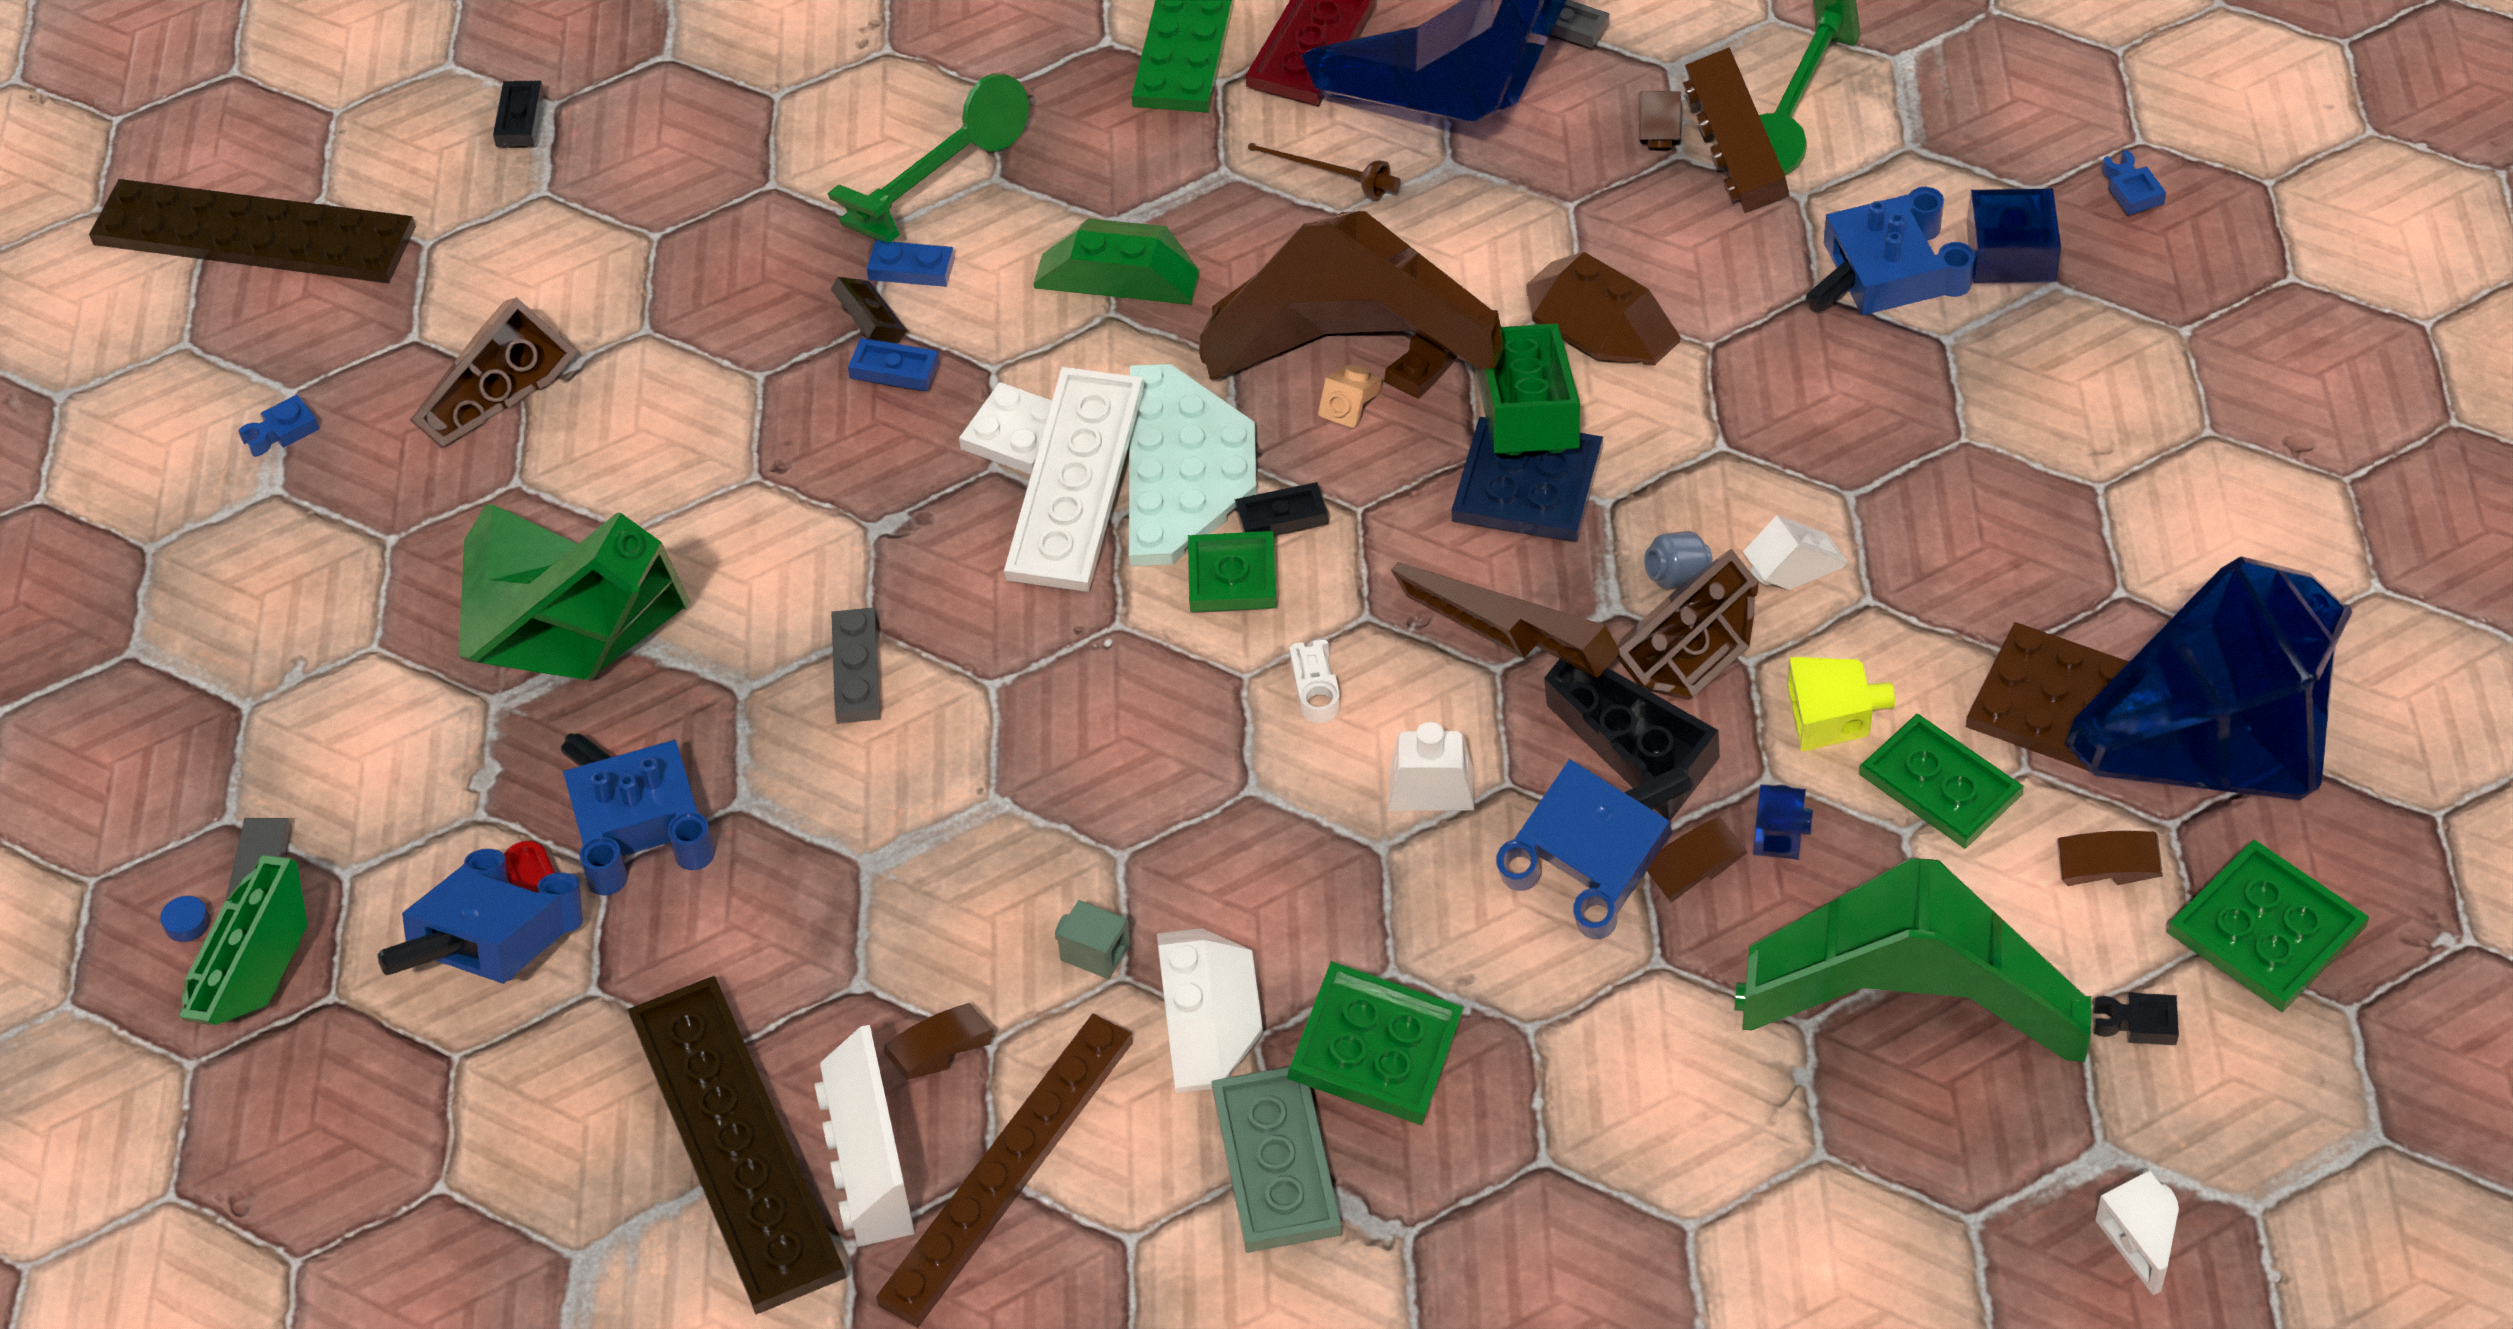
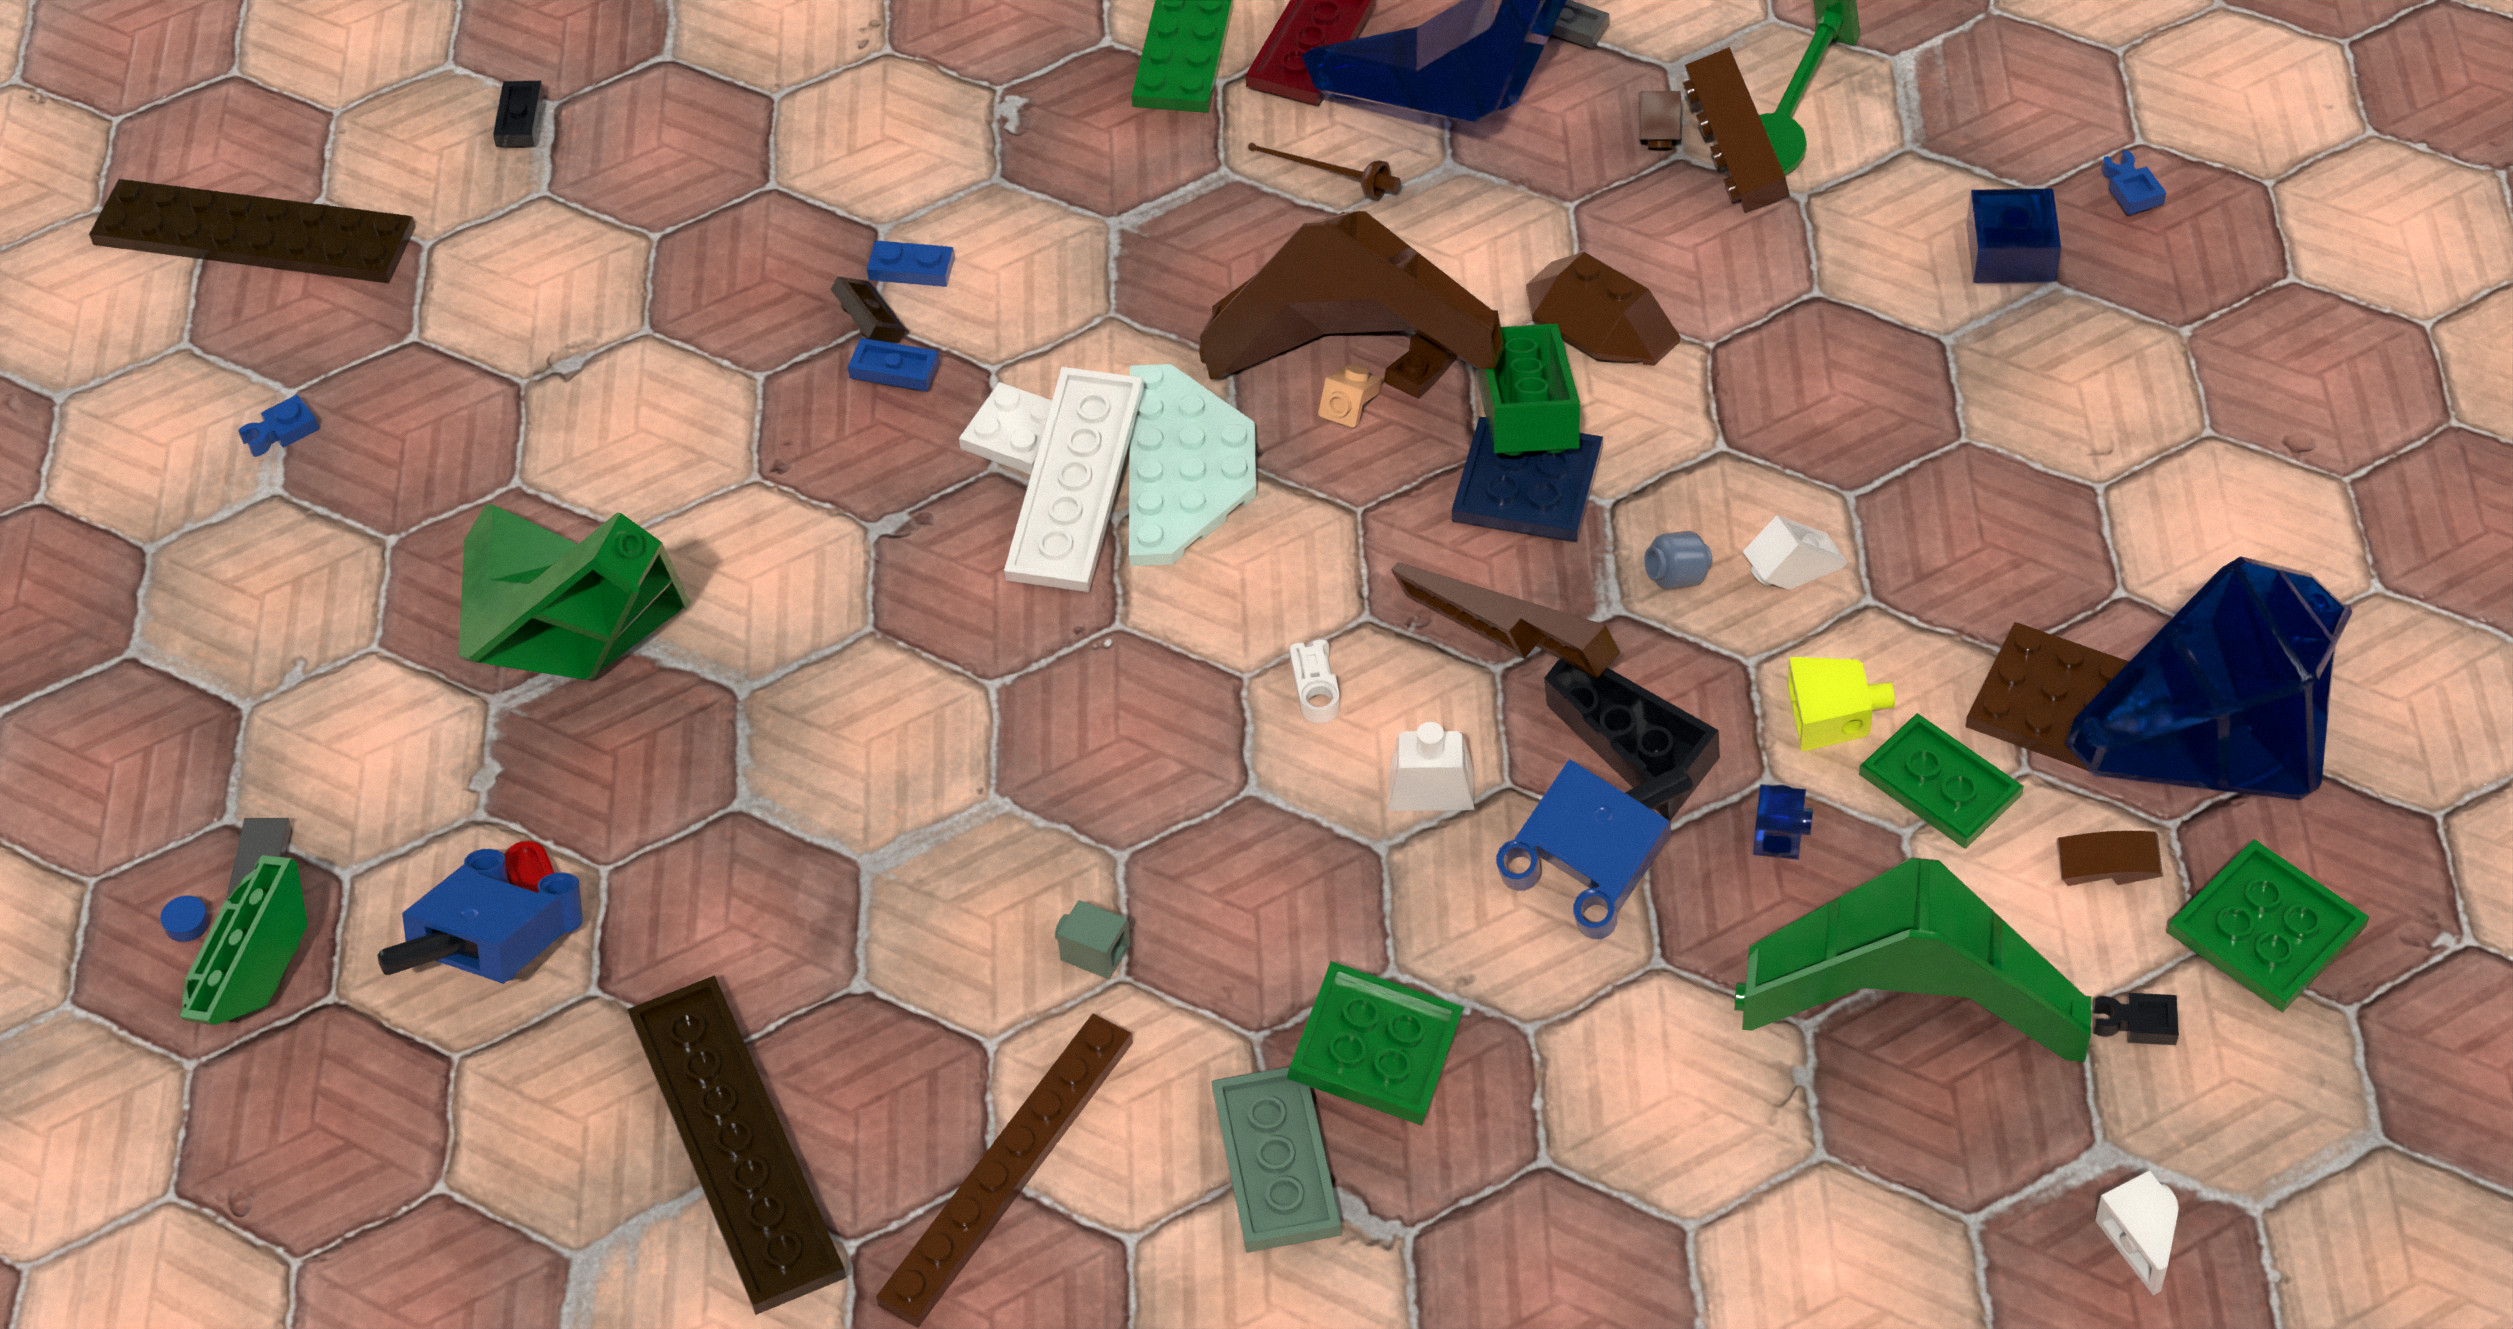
(496, 370): reddish brown wedge -> none
(632, 806): blue piece -> none
(855, 665): dark grey plate -> none
(864, 1142): white slope -> none
(928, 1044): reddish brown slope -> none
(991, 120): green piece -> none
(1119, 262): green wedge -> none
(1207, 1005): white wedge -> none
(1231, 571): green plate -> none
(1282, 510): black plate -> none
(1693, 630): reddish brown wedge -> none
(1694, 856): reddish brown slope -> none
(1886, 255): blue piece -> none

